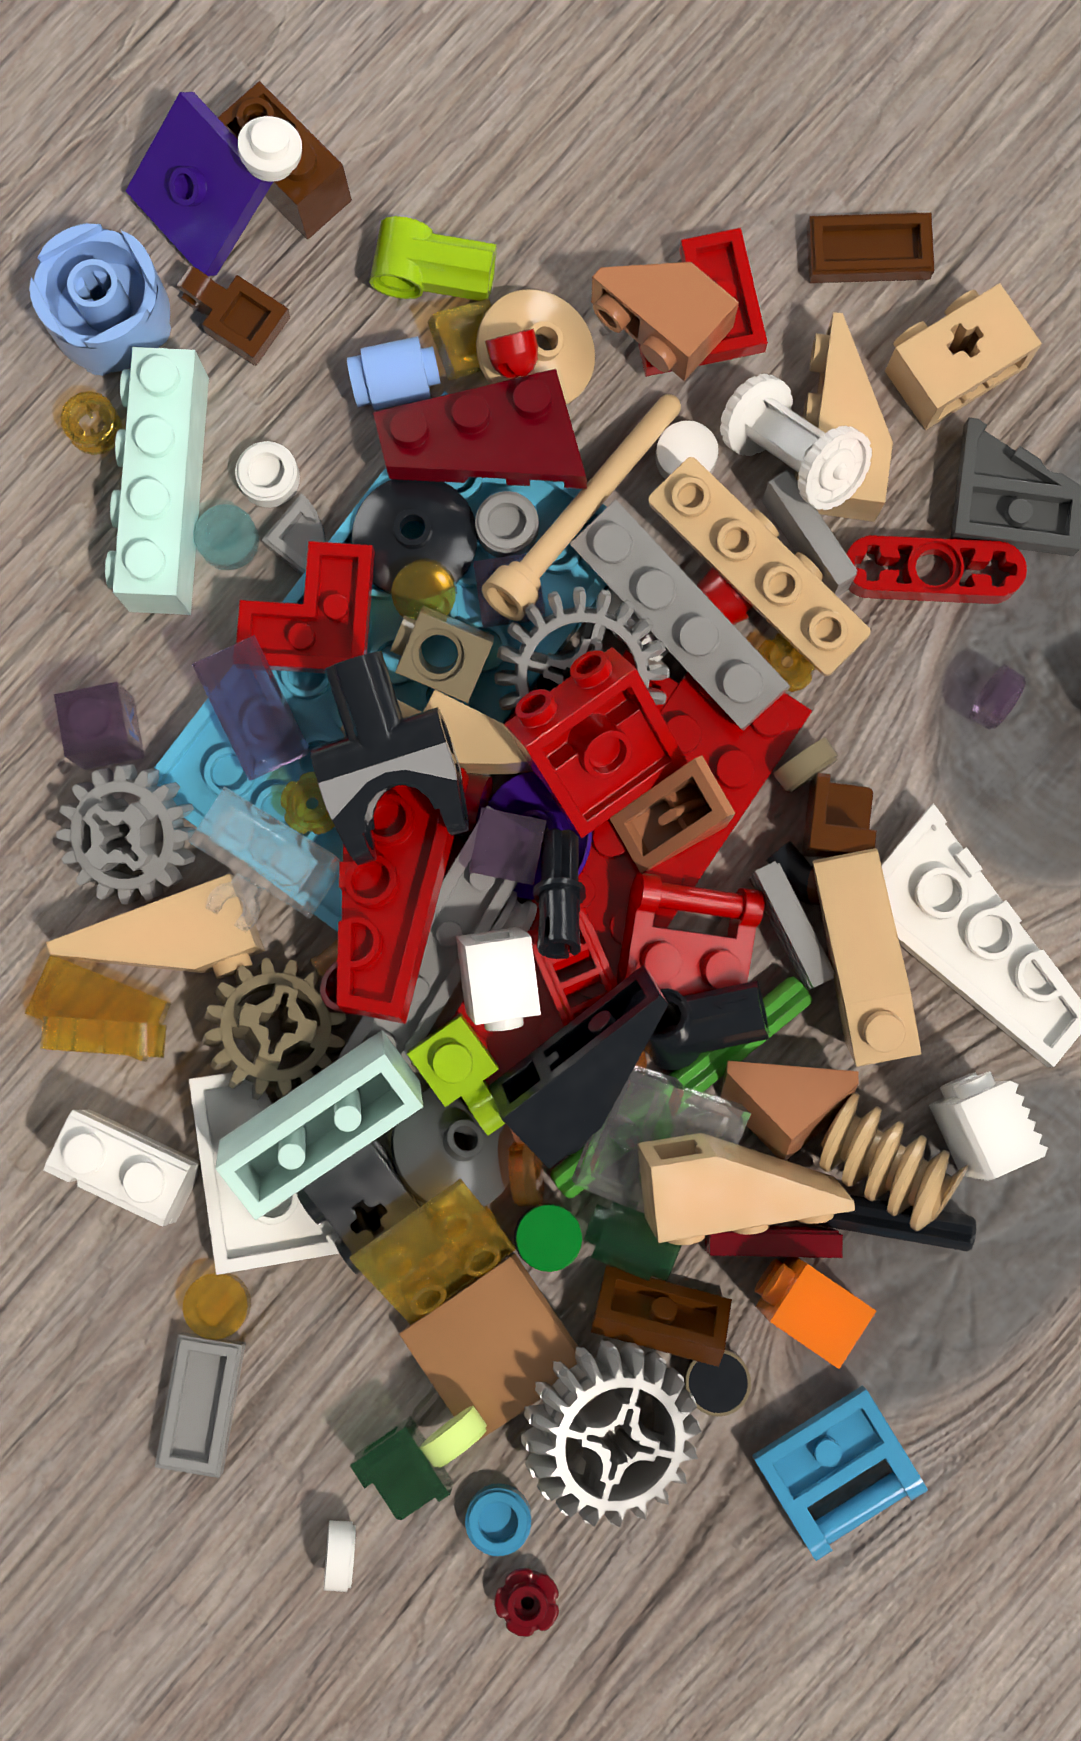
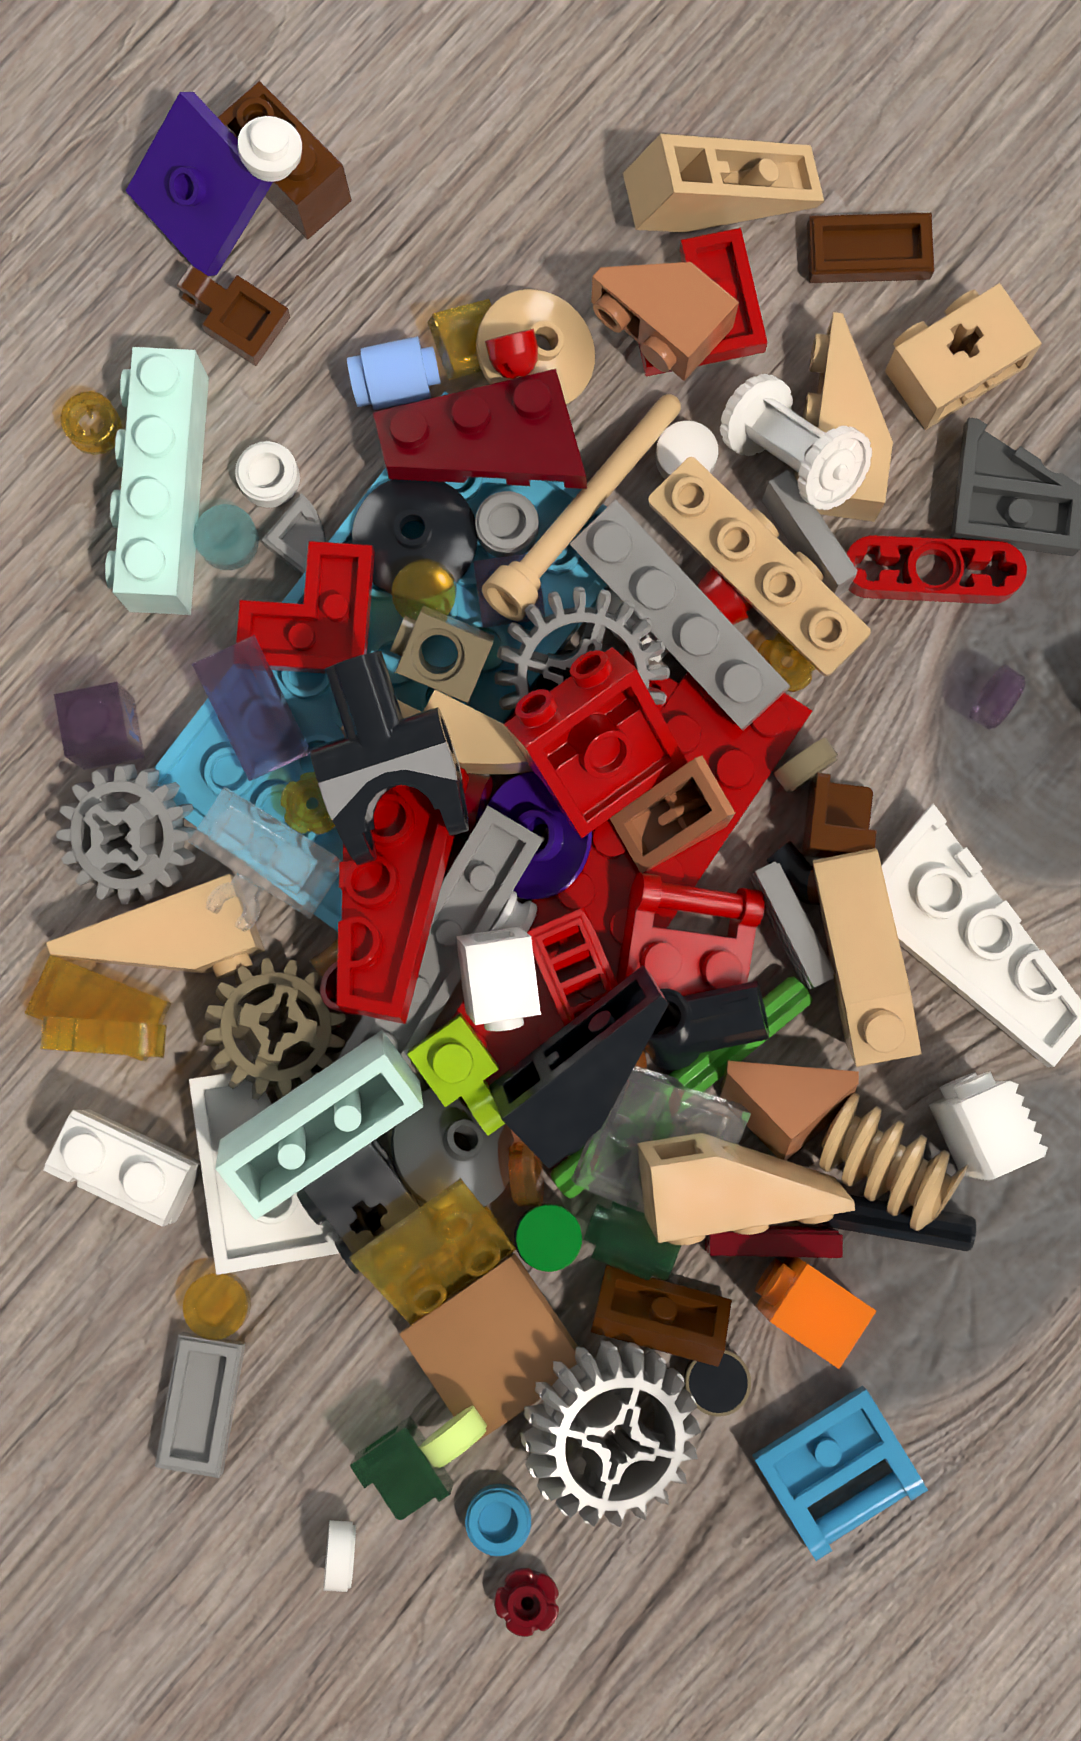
(100, 297): light blue brick -> none
(417, 260): lime piece -> none
(507, 846): clear purple tile -> none
(559, 895): black axle -> none
(716, 182): none -> tan slope

